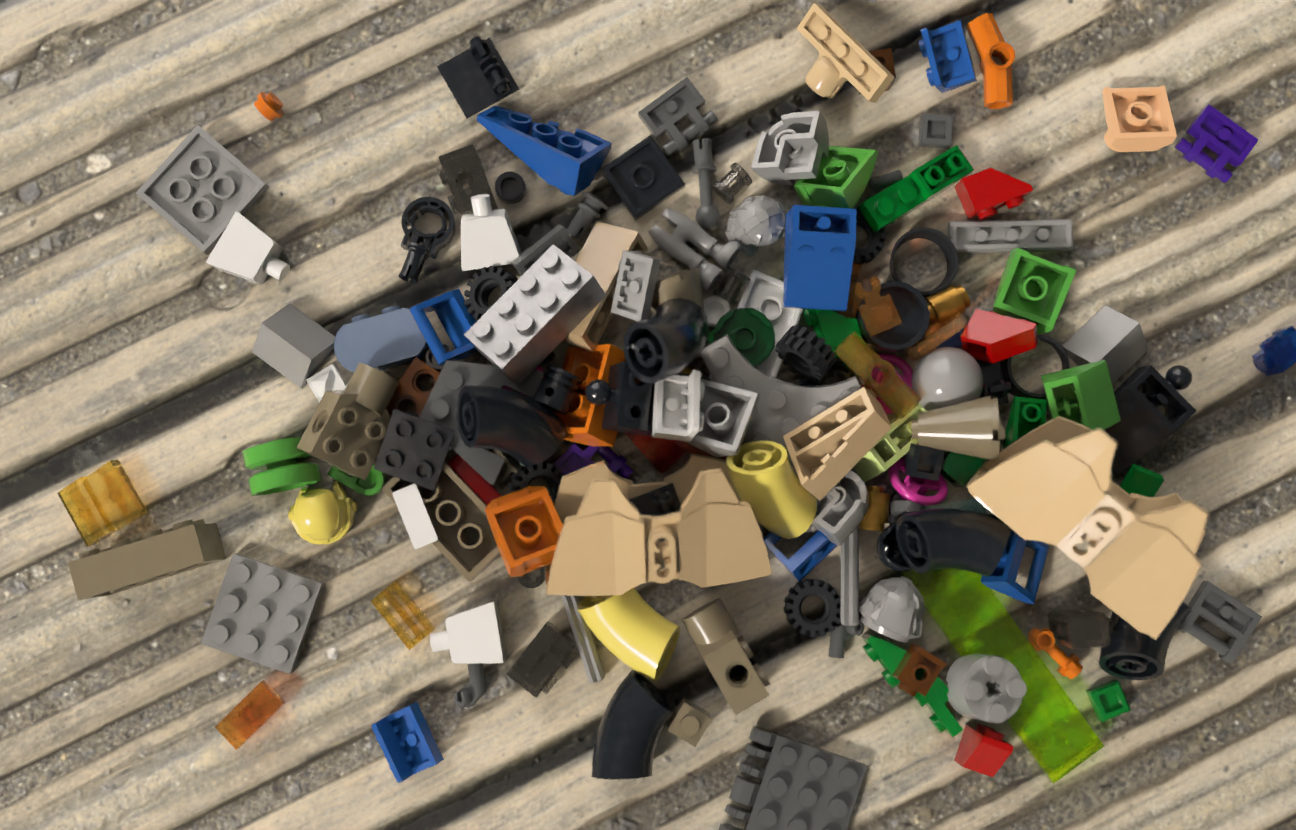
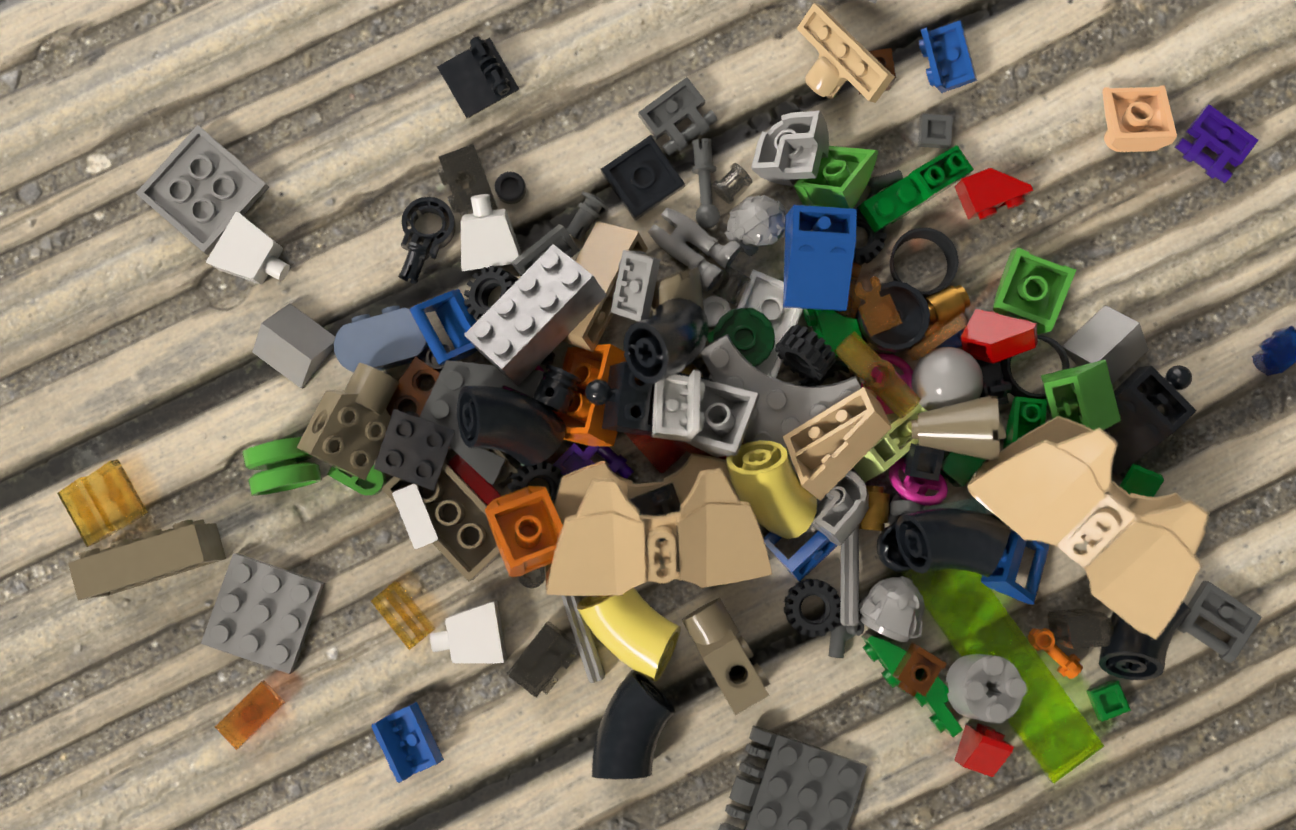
(269, 105): orange plate -> none
(322, 515): light yellow helmet -> none
(326, 380): white tile -> none
(474, 688): dark grey arm -> none
(556, 155): blue wedge -> none
(689, 722): dark tan brick -> none
(996, 78): orange piece -> none
(1005, 235): light grey tile -> none

